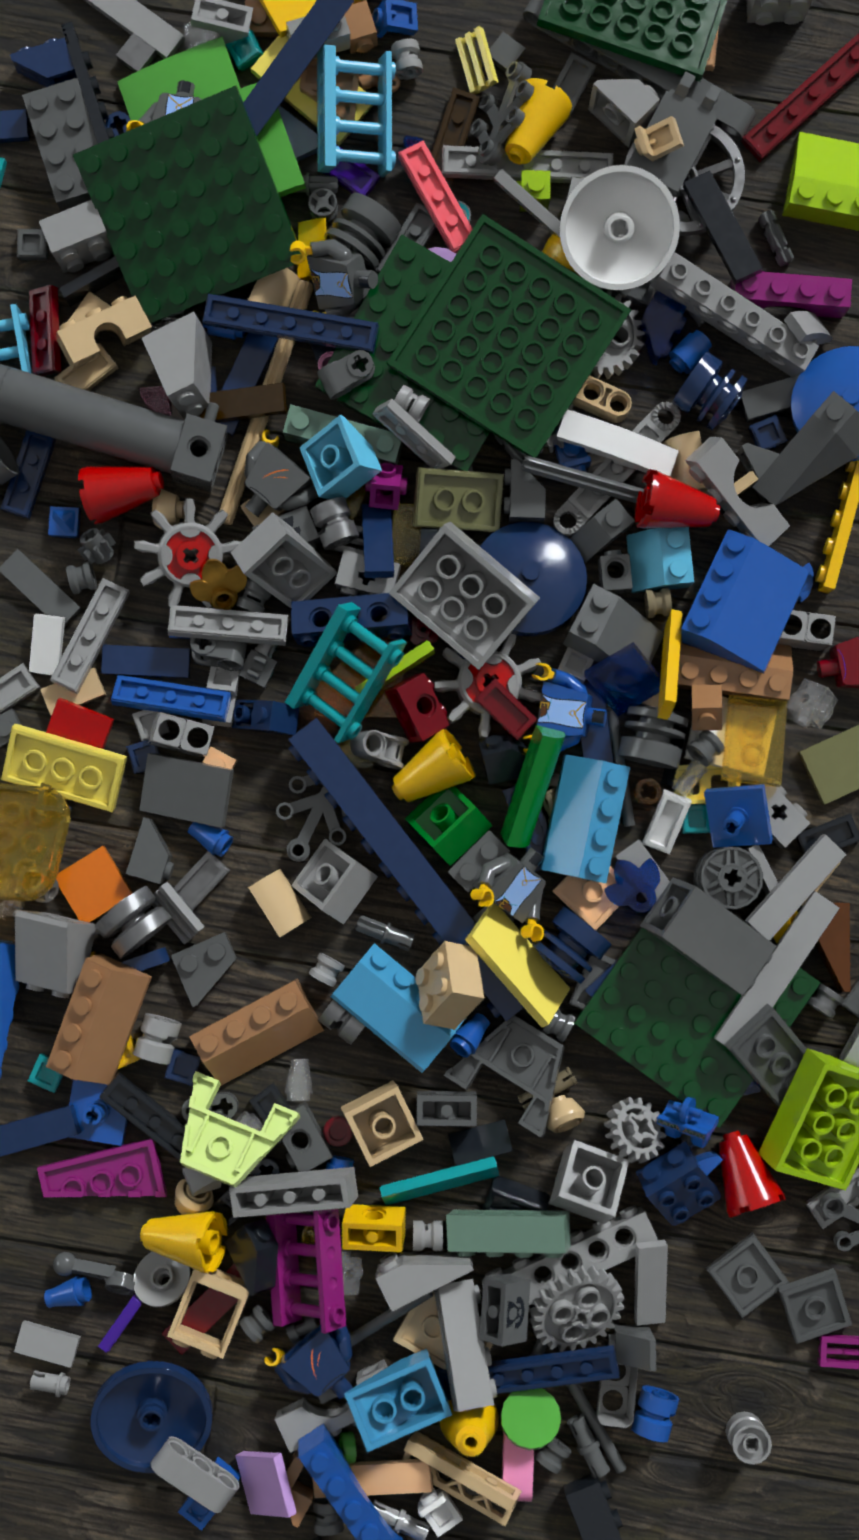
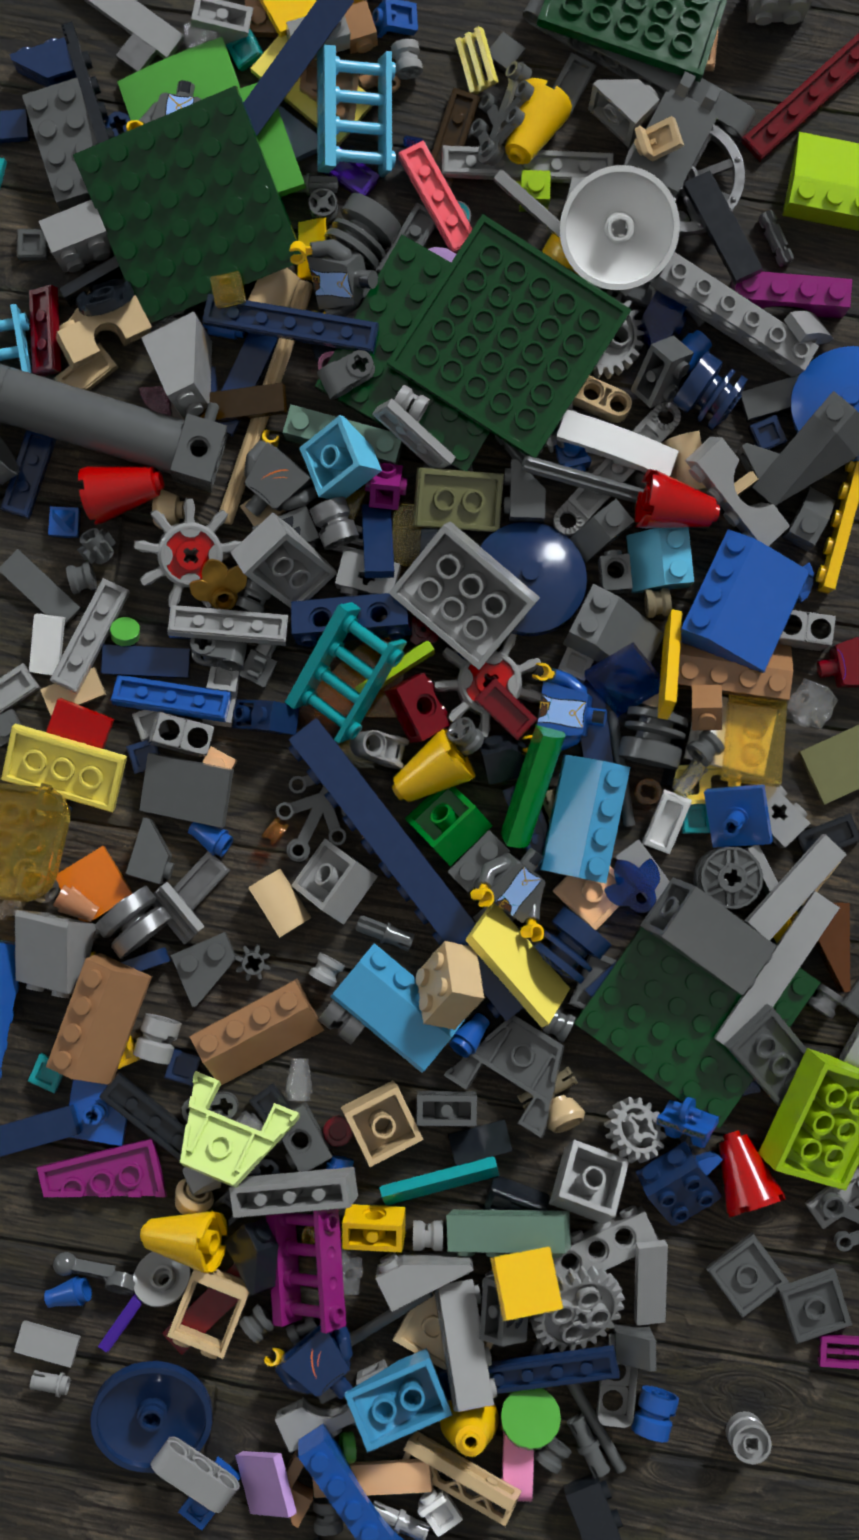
(74, 903): none -> nougat cone
(105, 297): none -> black tile
(125, 631): none -> bright green tile
(228, 289): none -> clear yellow tile
(249, 971): none -> dark grey gear
(275, 831): none -> clear orange bush
(465, 736): none -> dark grey wheel
(526, 1283): none -> yellow tile
(662, 371): none -> dark grey brick
(810, 519): none -> dark grey slope

